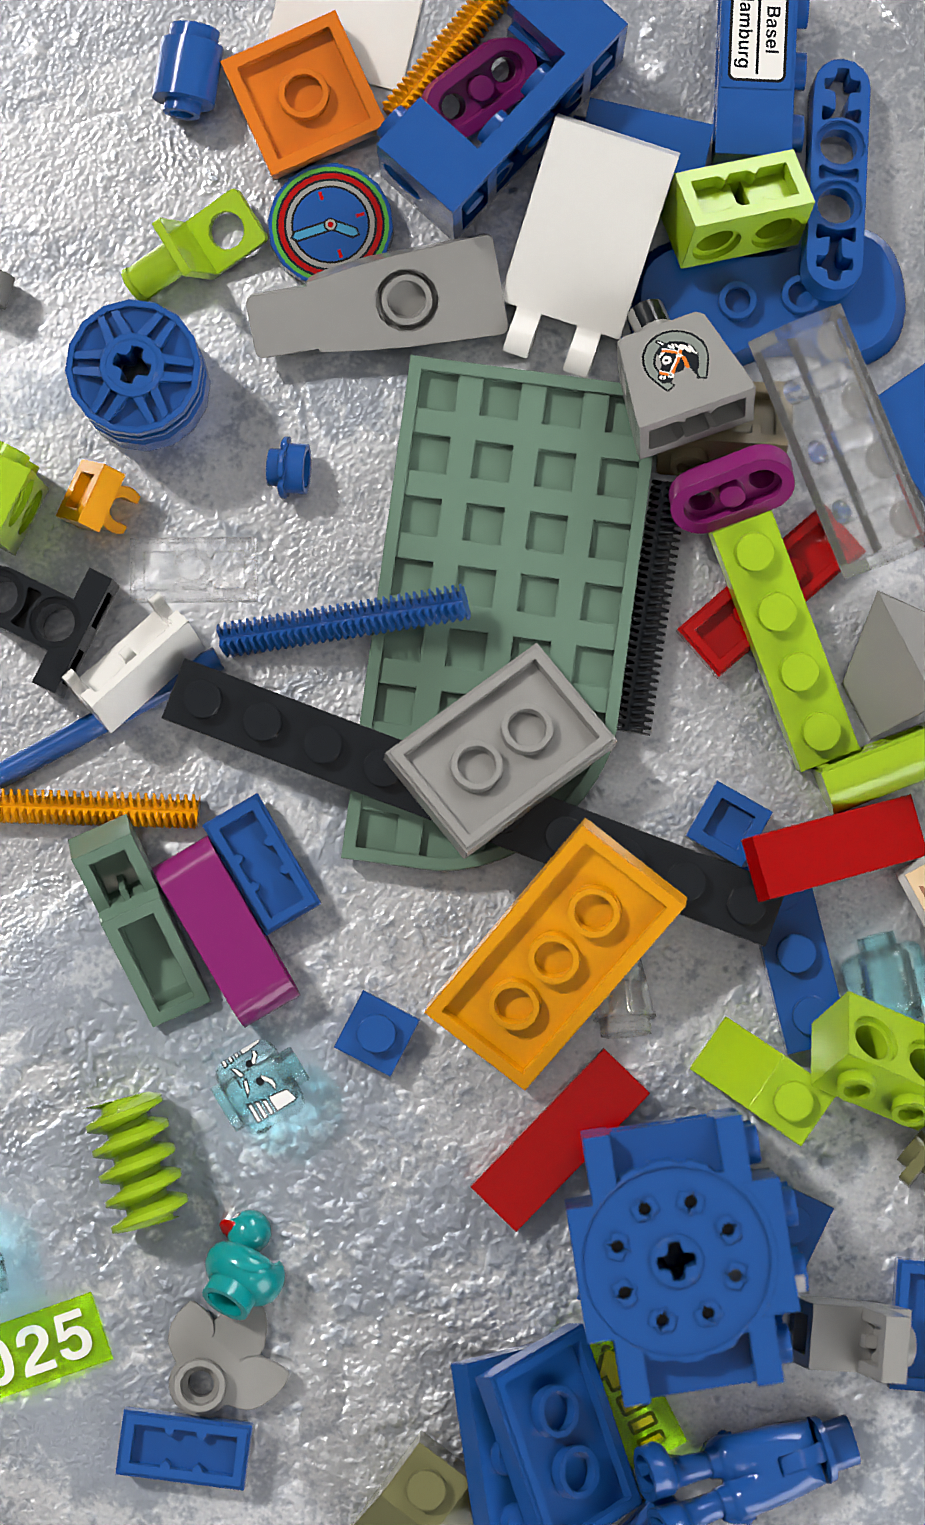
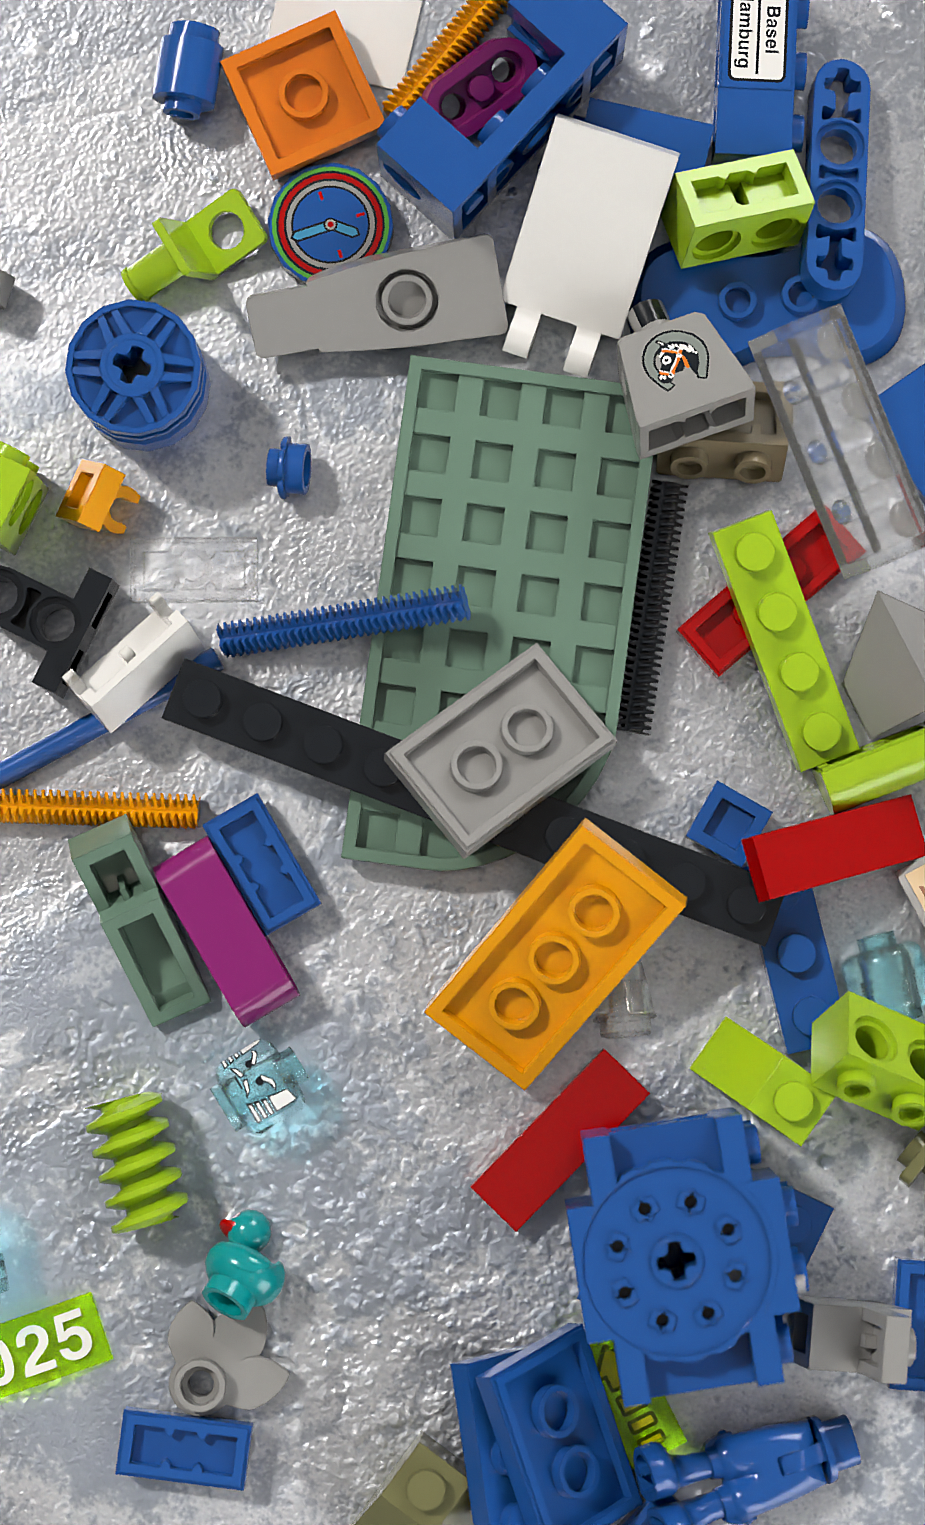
(377, 1033): blue plate -> none
(732, 487): magenta plate -> none

